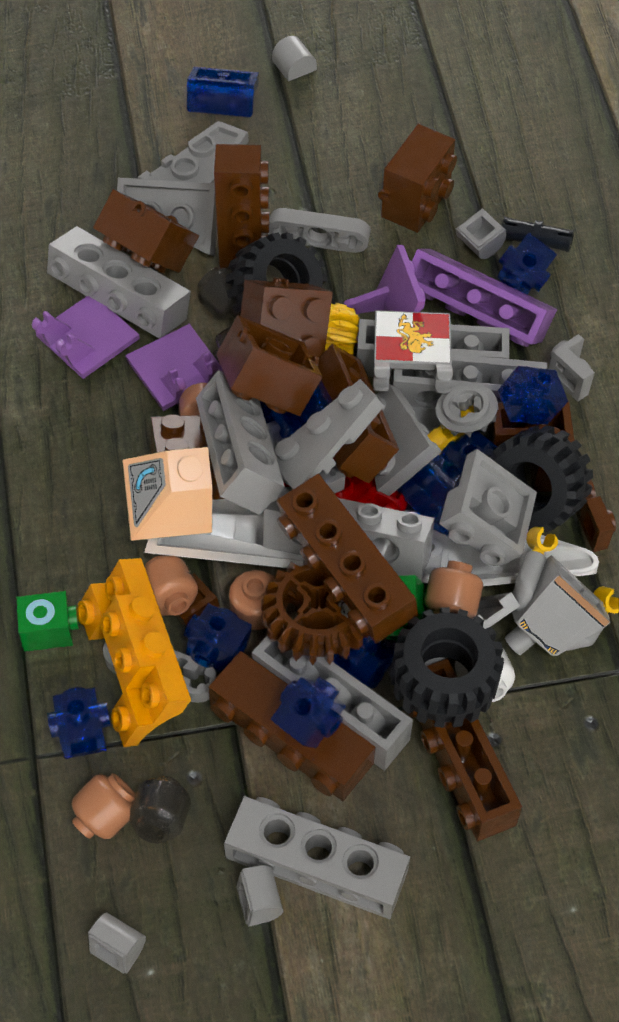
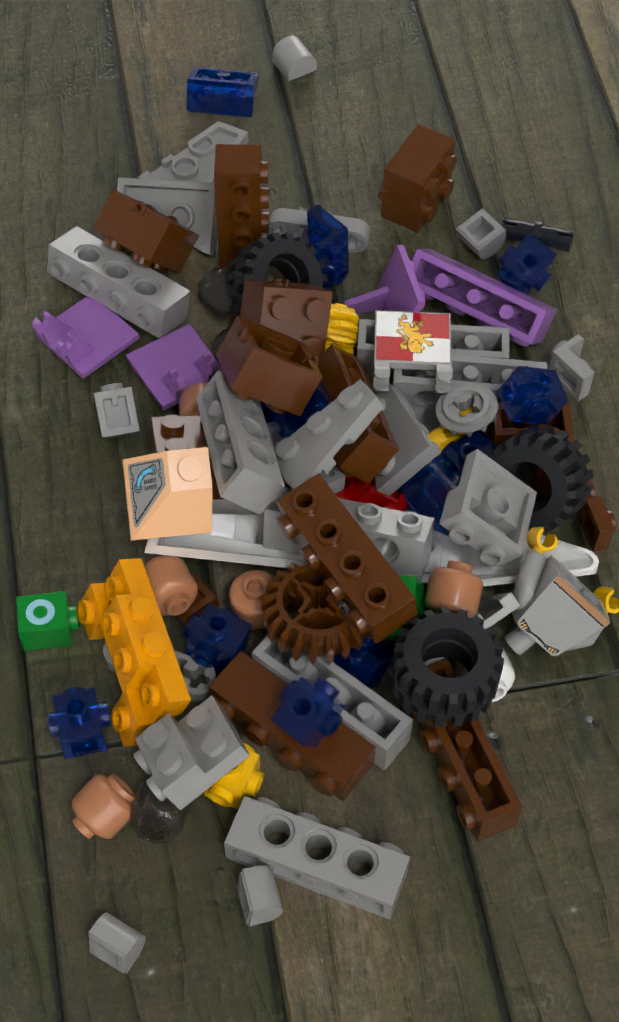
(116, 411): none -> light grey bracket
(189, 753): none -> light grey plate
(239, 782): none -> yellow brick
(331, 242): none -> clear blue bracket

